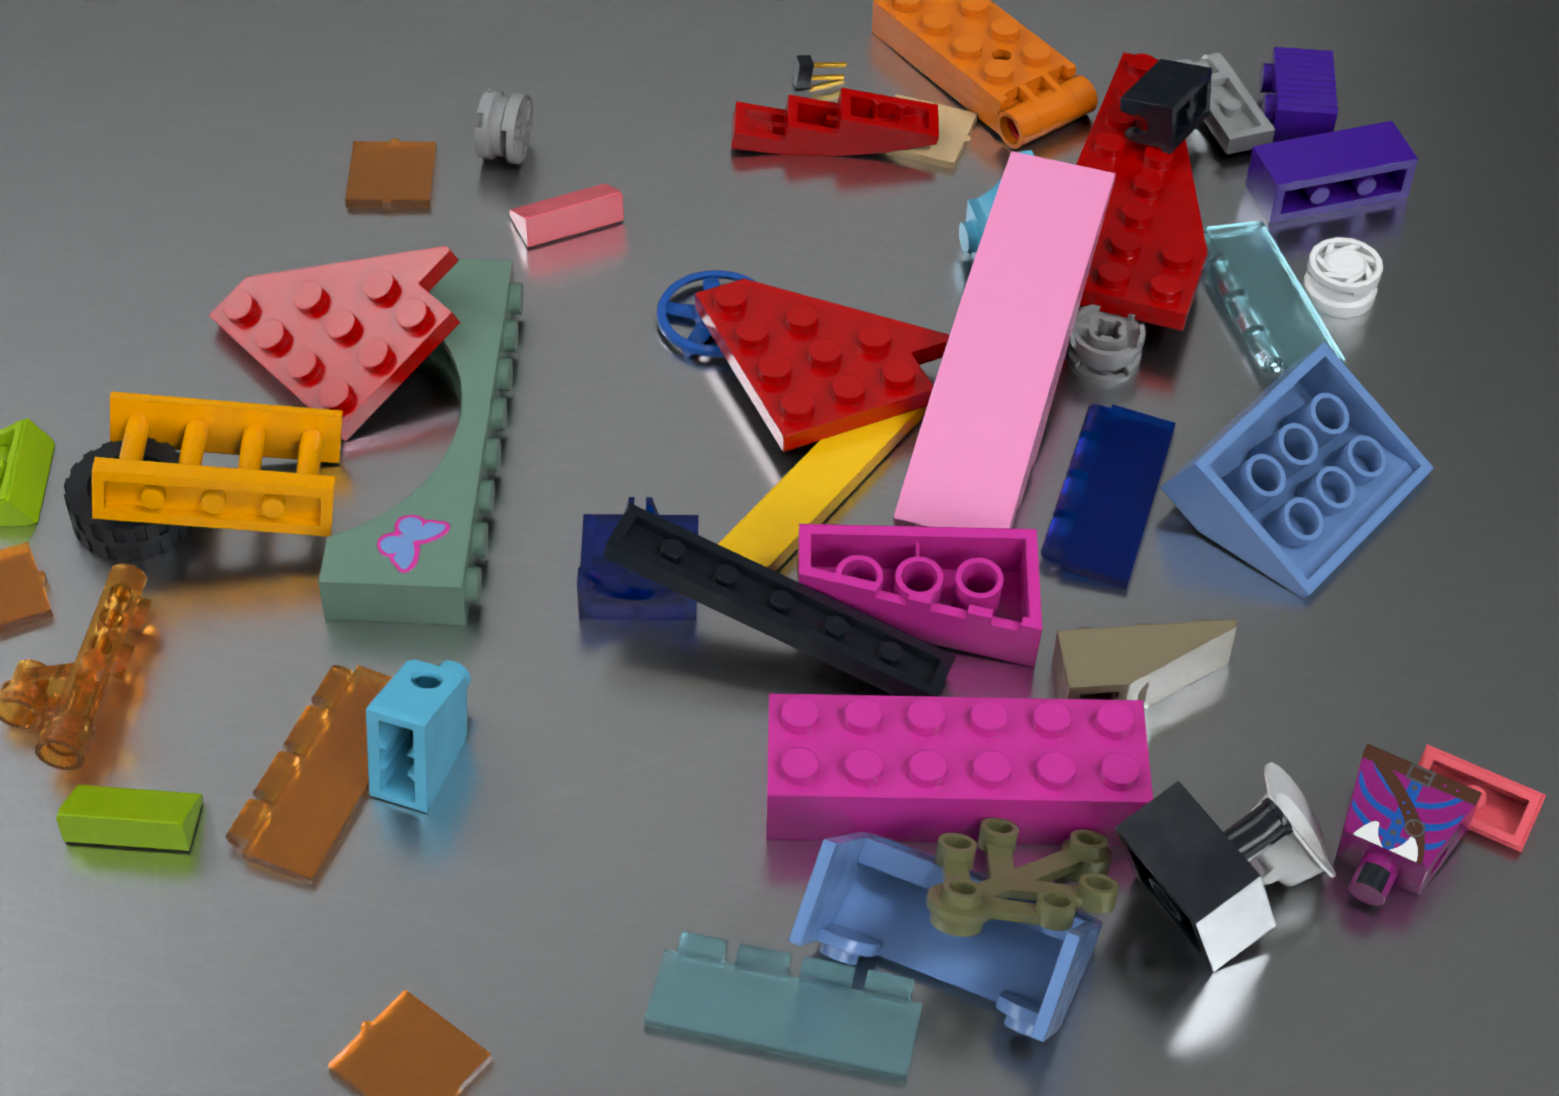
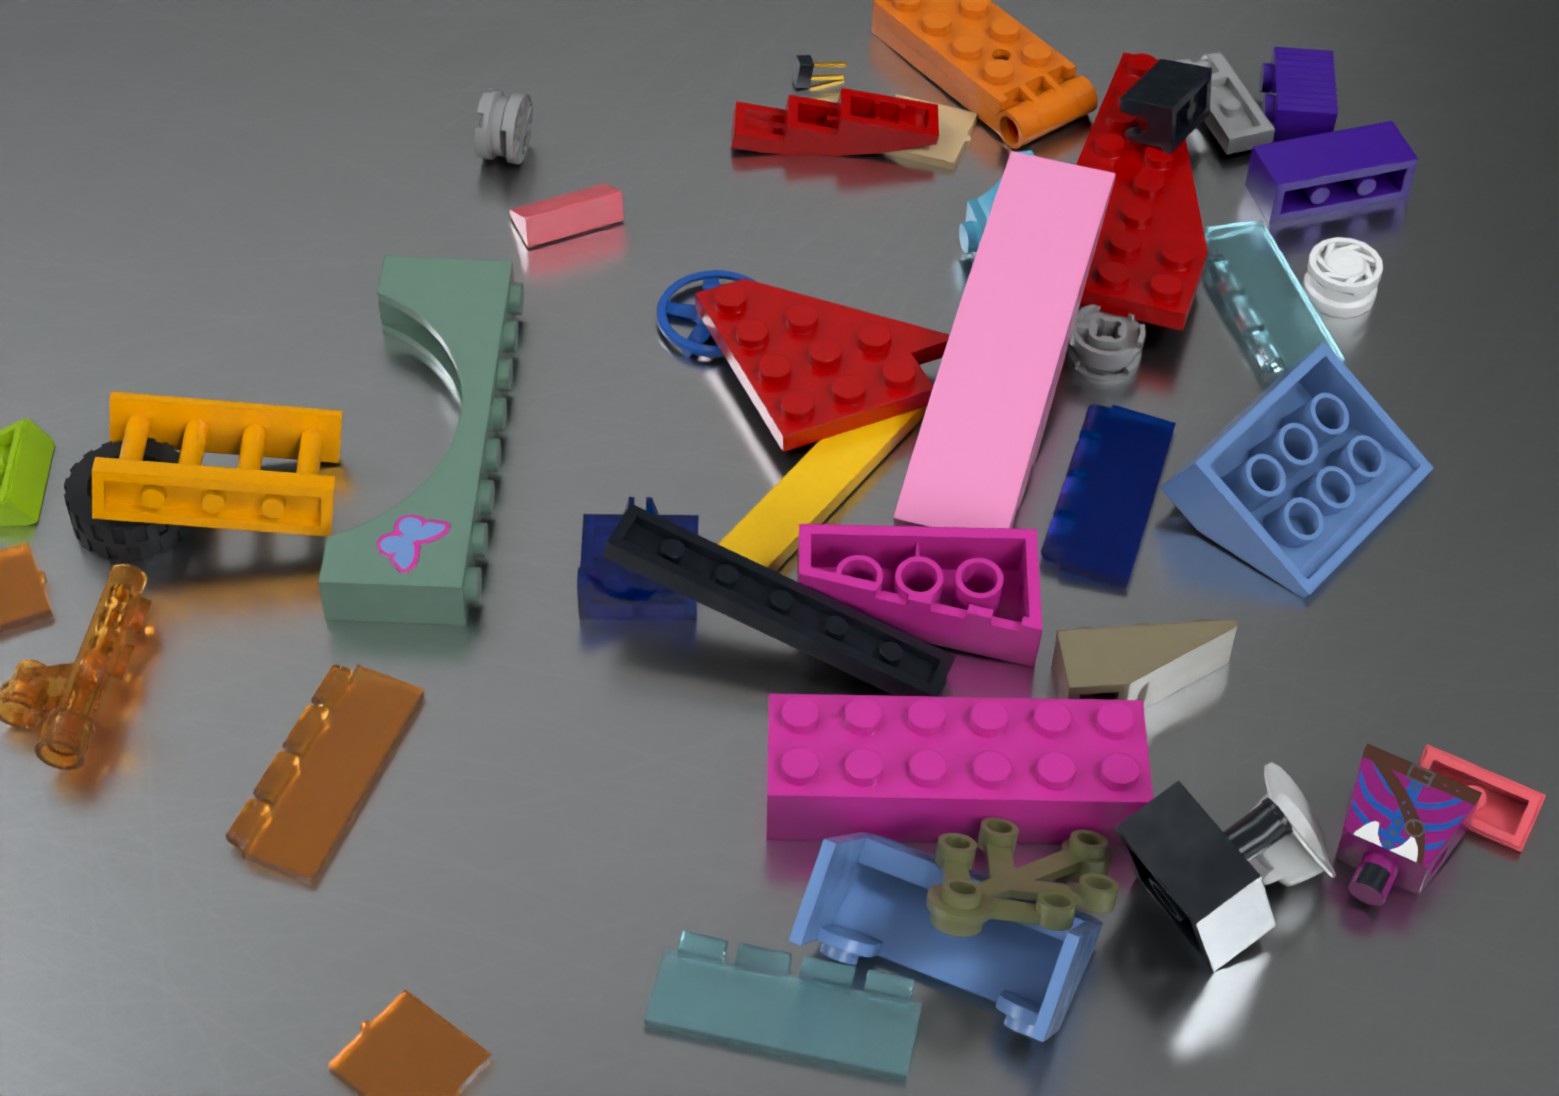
(129, 817): lime slope -> none
(343, 328): wing -> none
(391, 174): clear orange piece -> none
(416, 732): medium azure torso -> none

